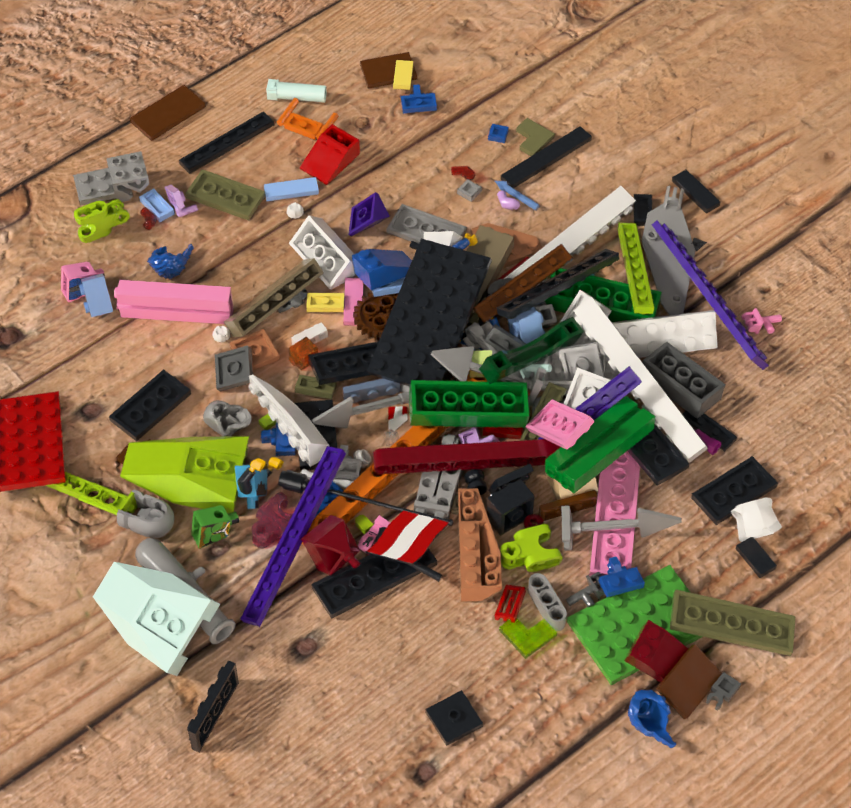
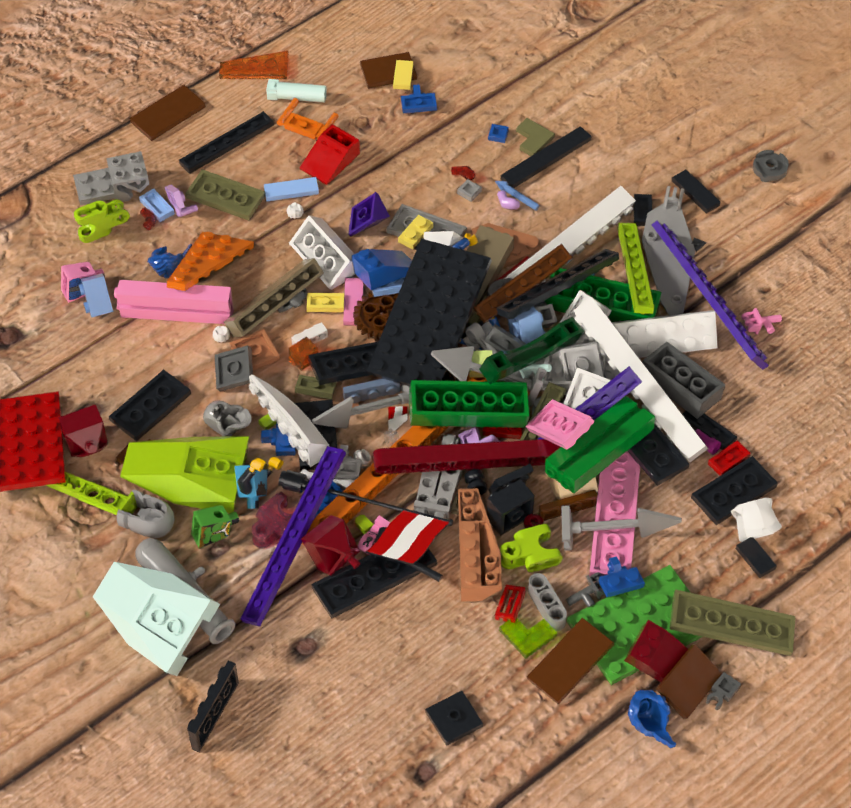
(84, 432): none -> dark red piece
(206, 254): none -> orange wing
(256, 67): none -> clear orange wing
(415, 231): none -> light yellow plate
(570, 661): none -> reddish brown tile
(729, 458): none -> red plate
(767, 173): none -> dark grey plate

